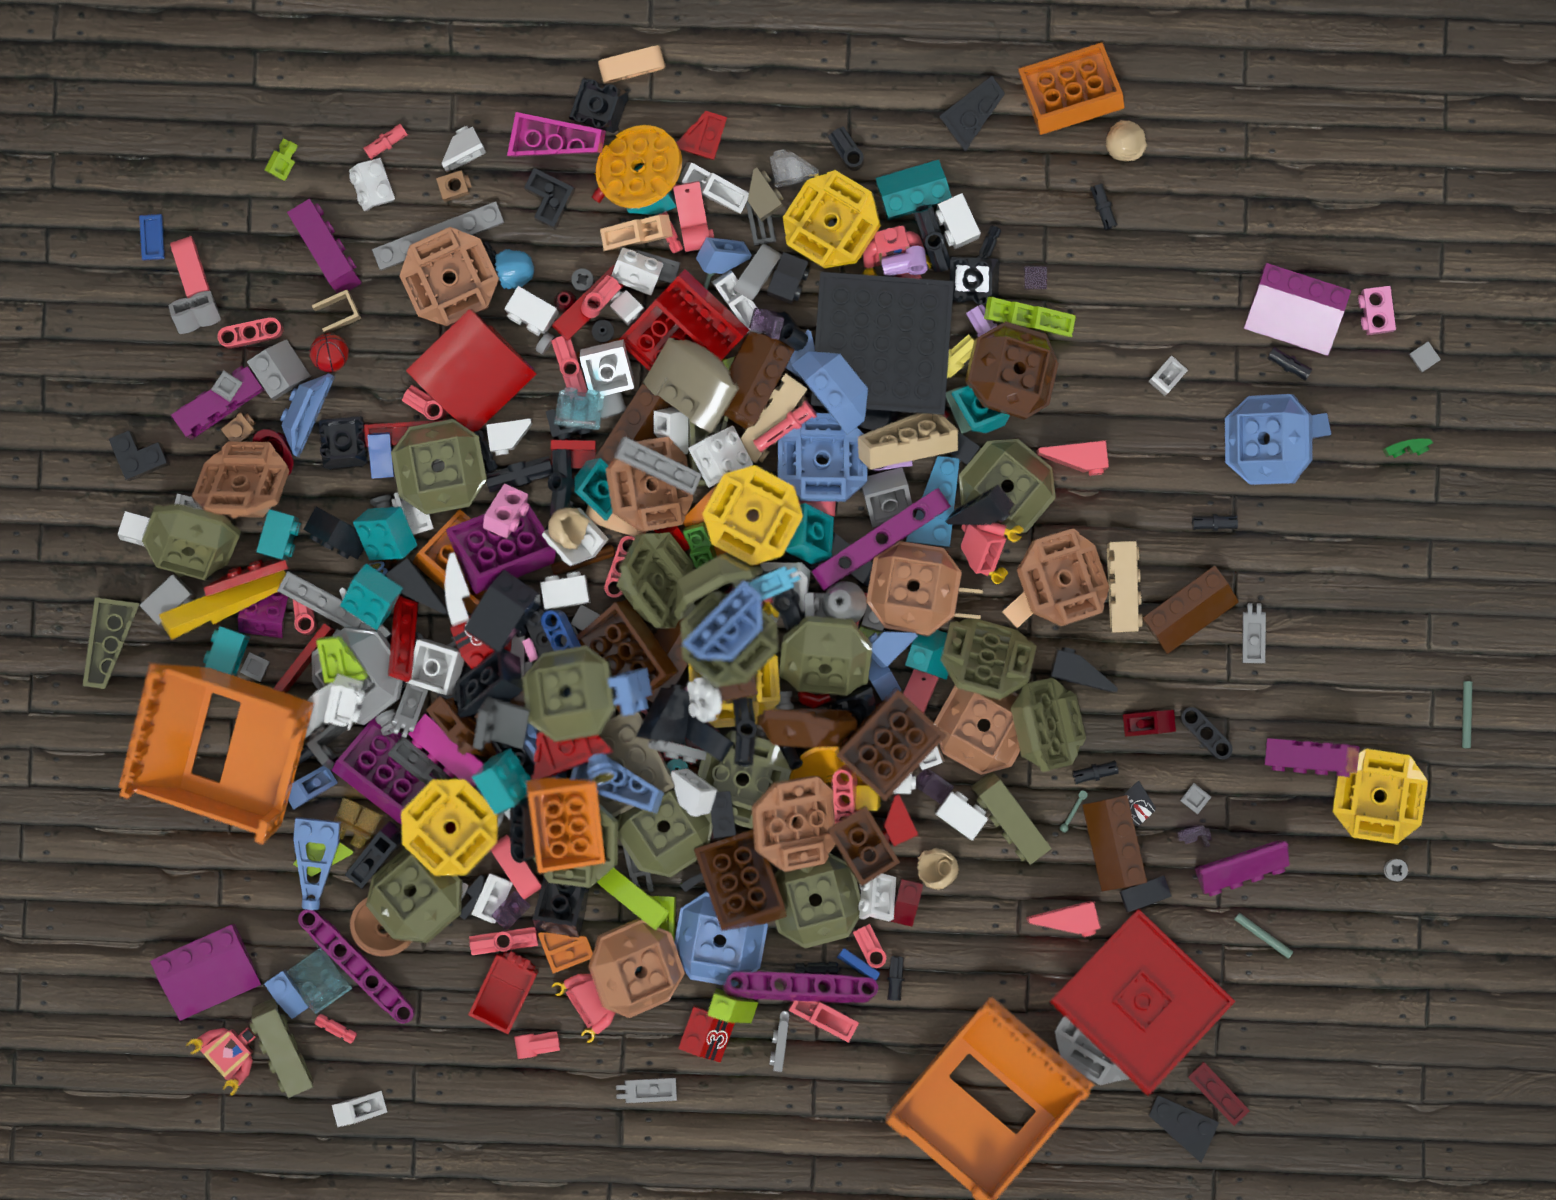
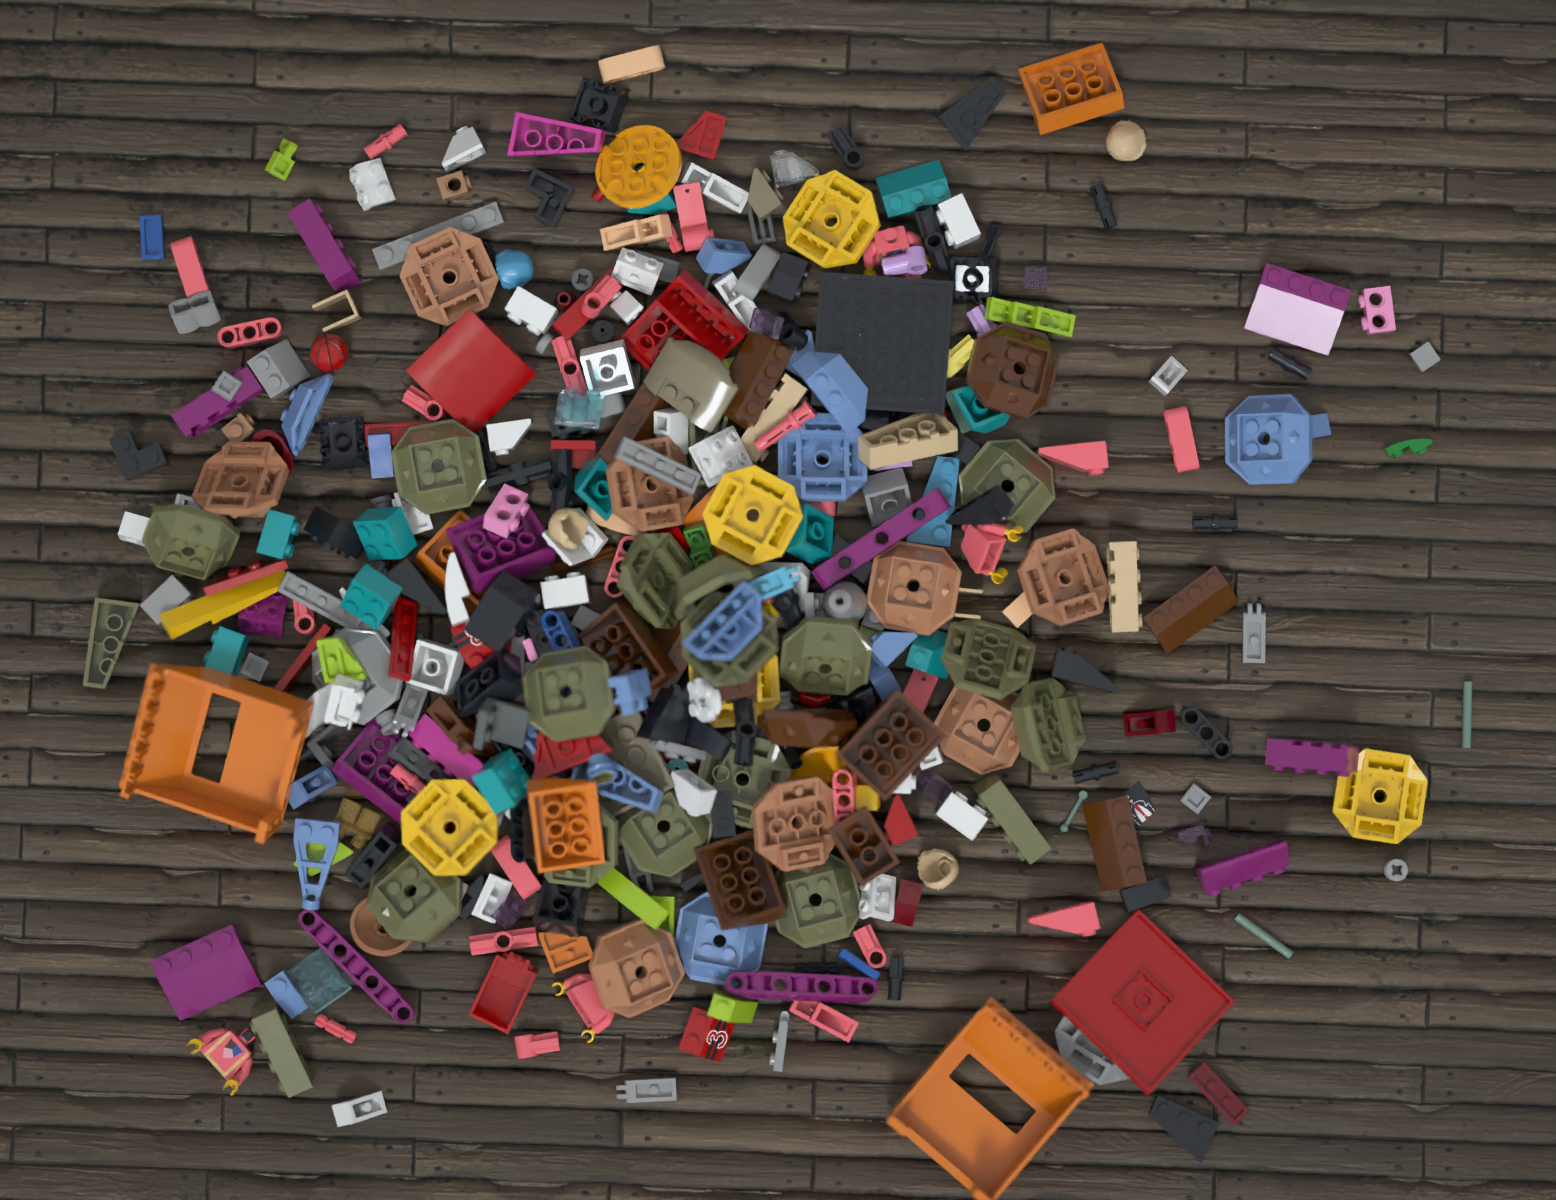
(408, 779): none -> coral pin
(1181, 439): none -> coral beam

